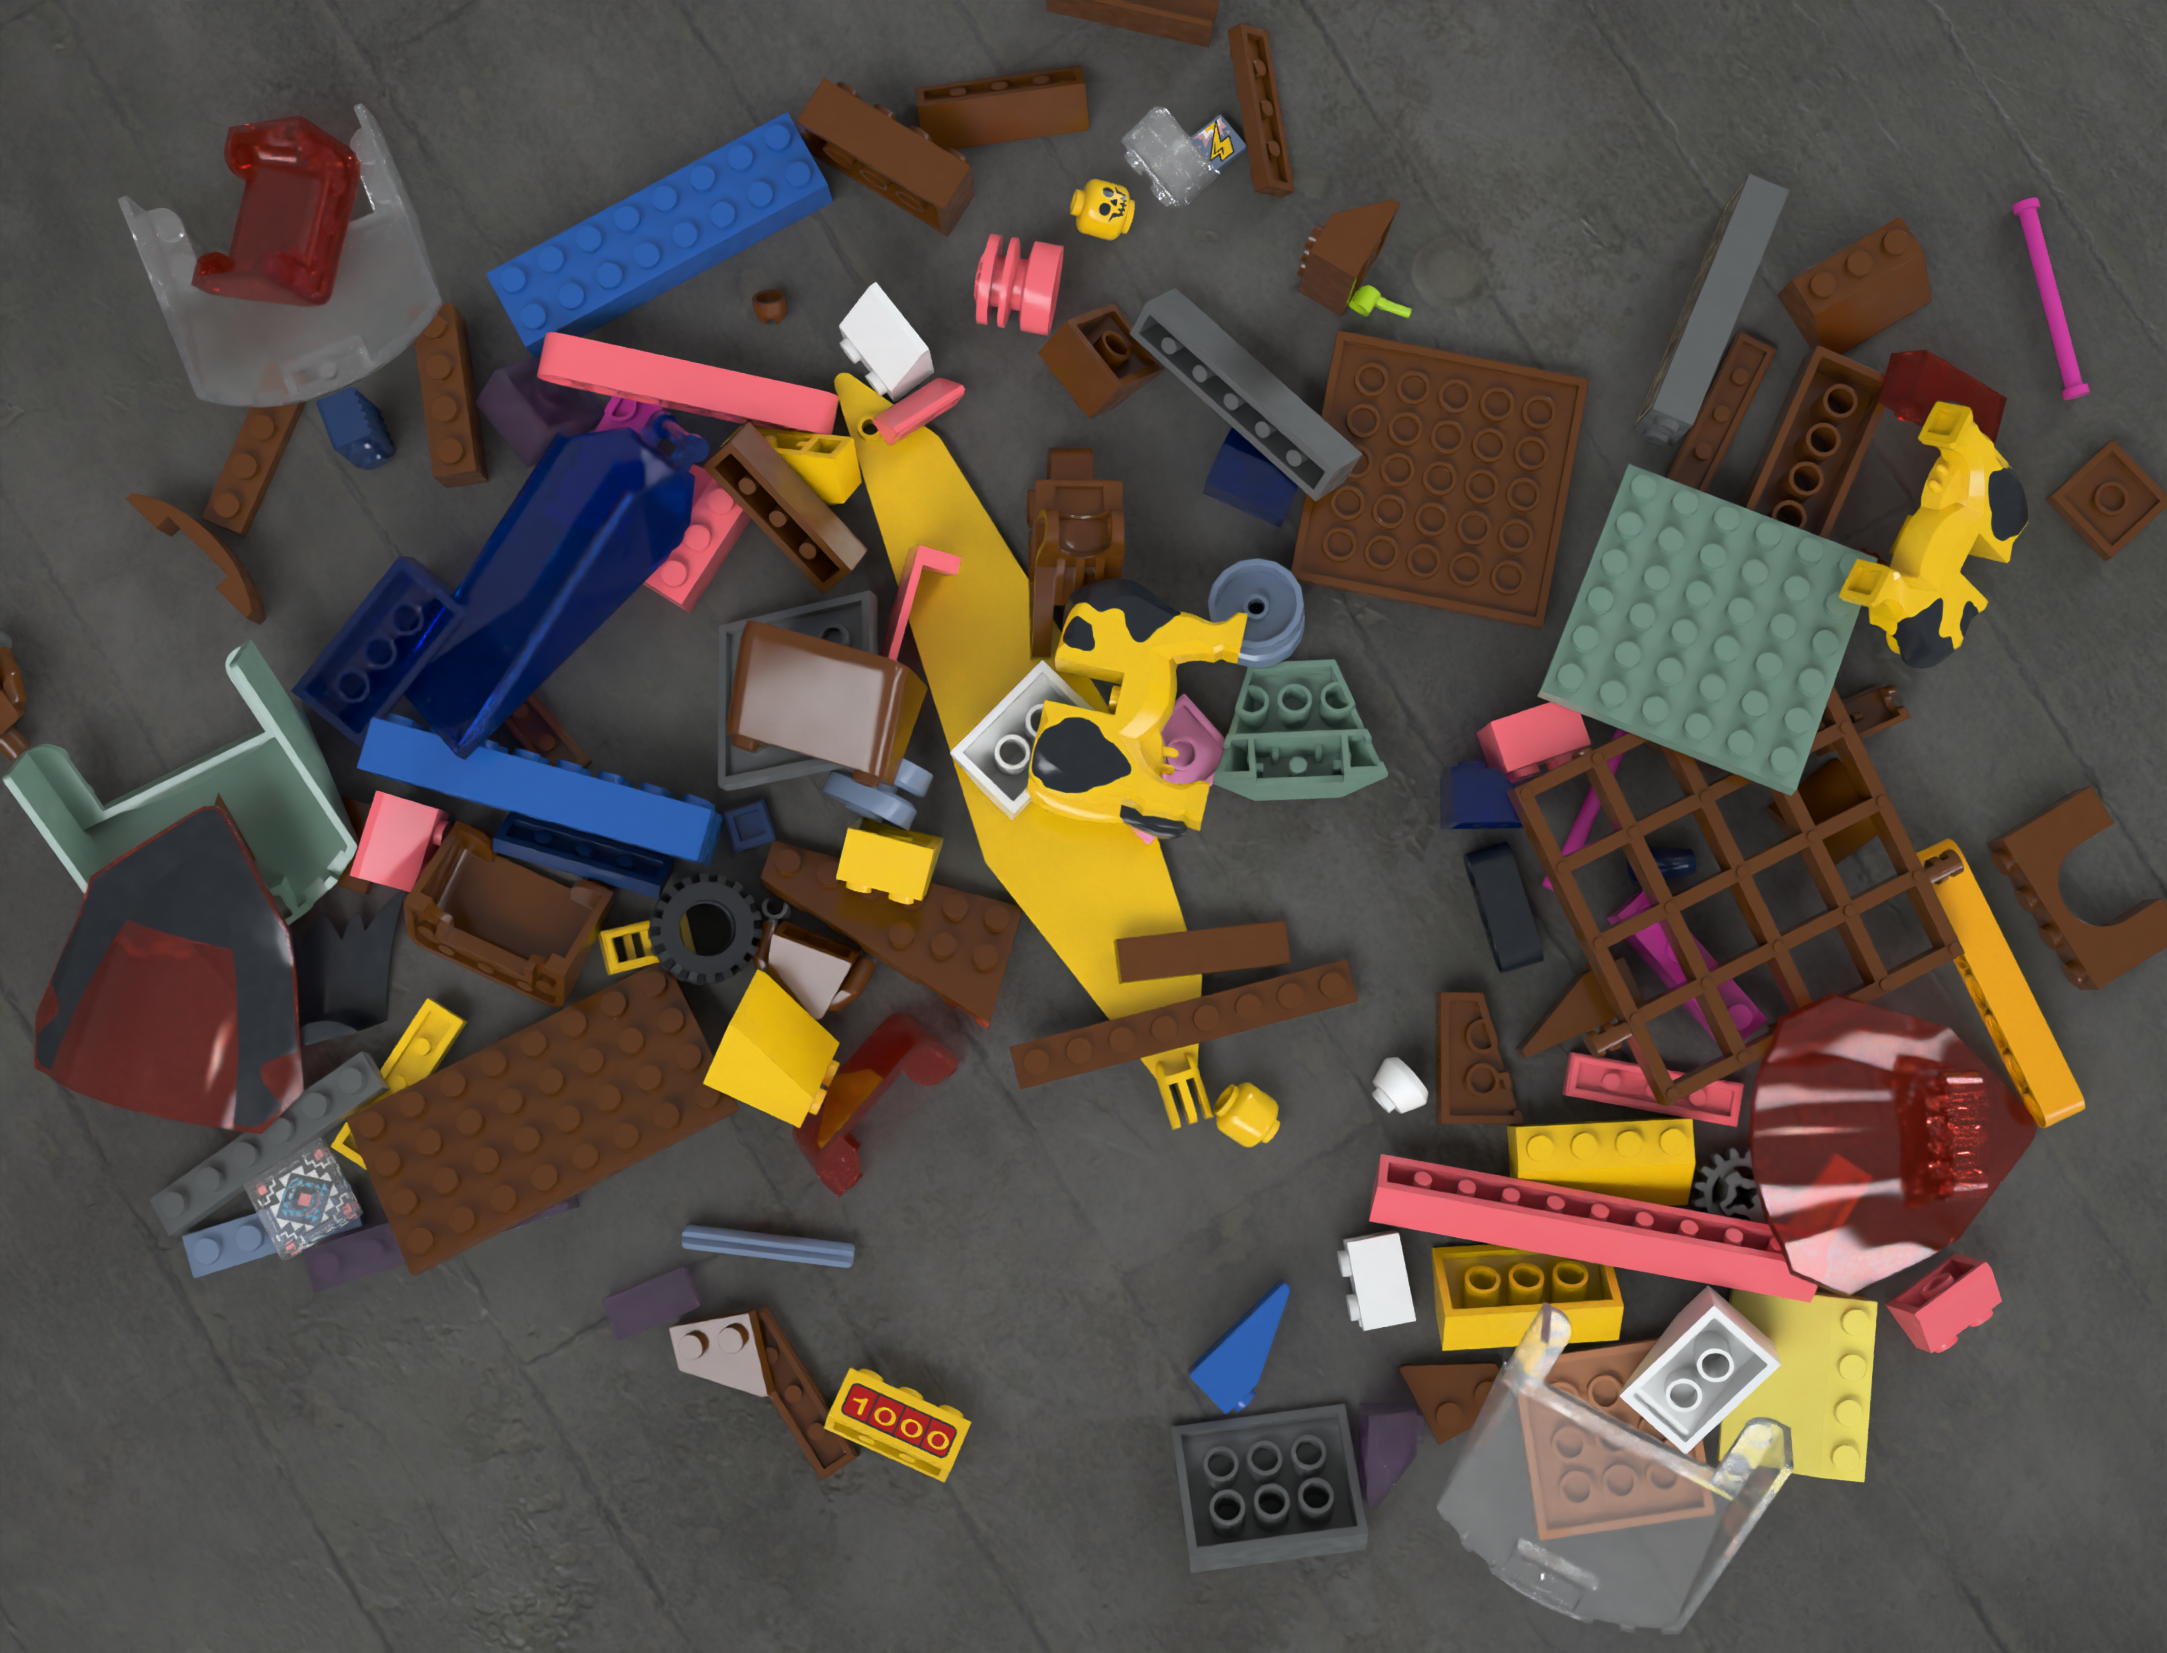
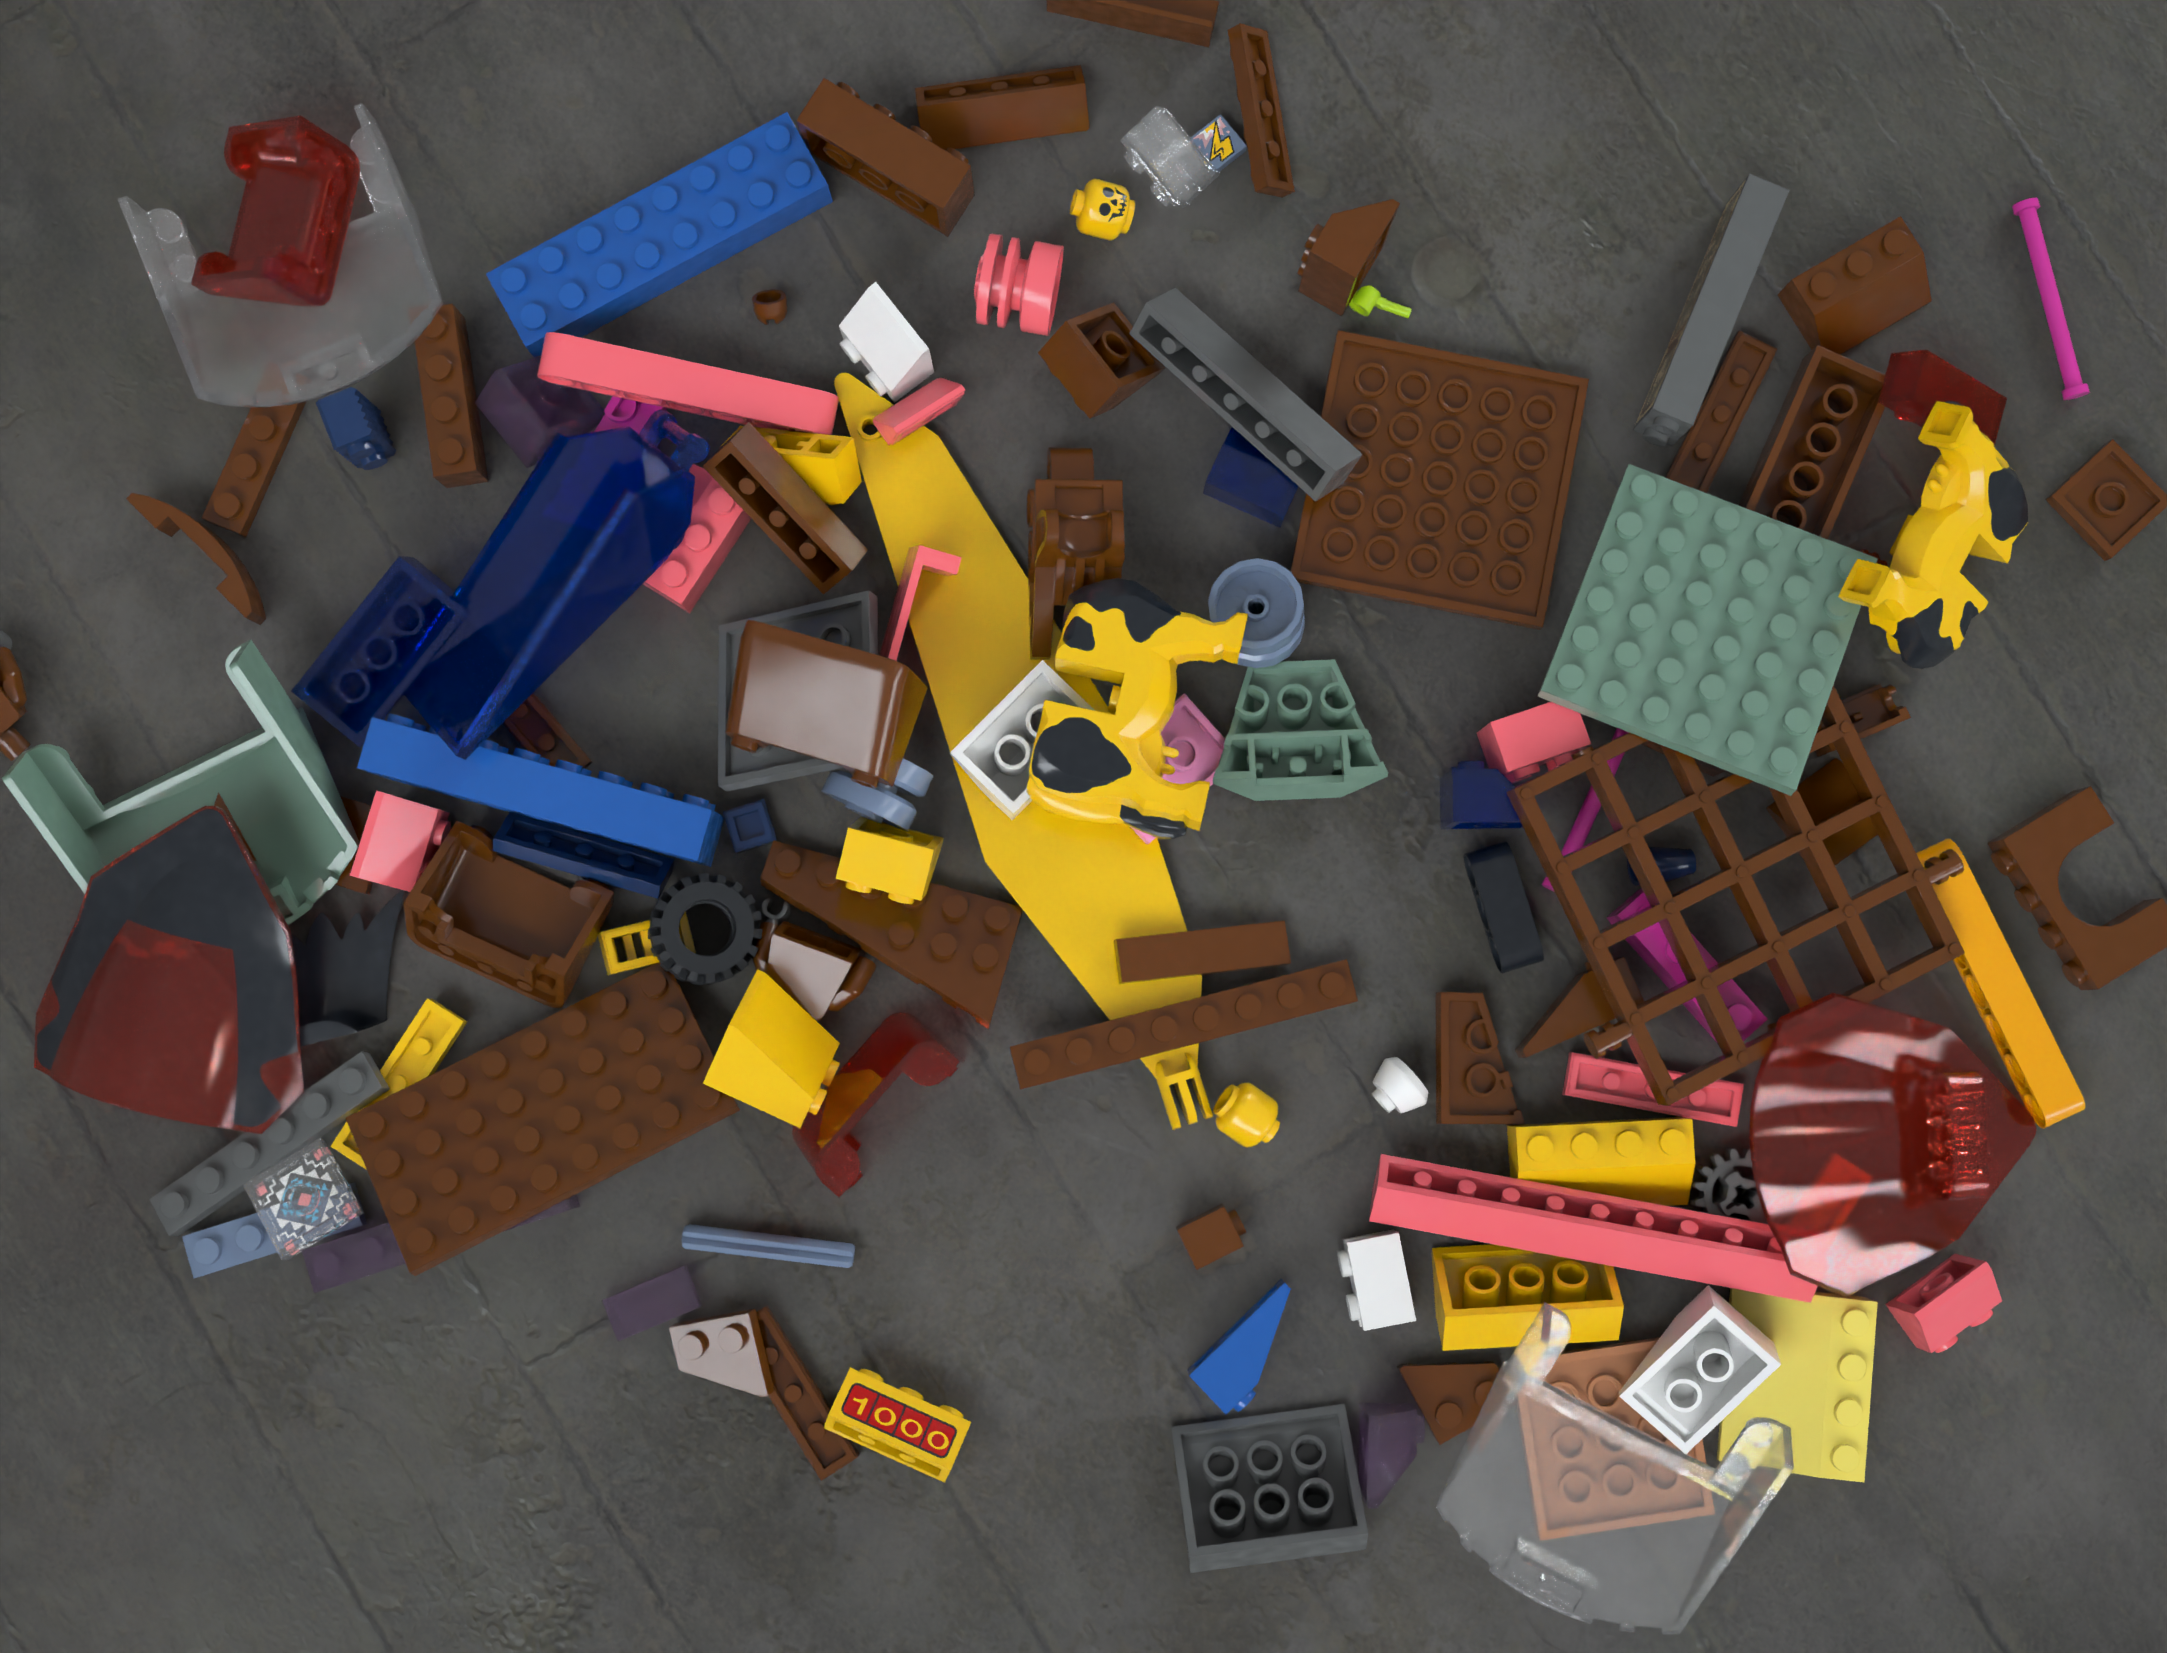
(1212, 1235): none -> reddish brown brick

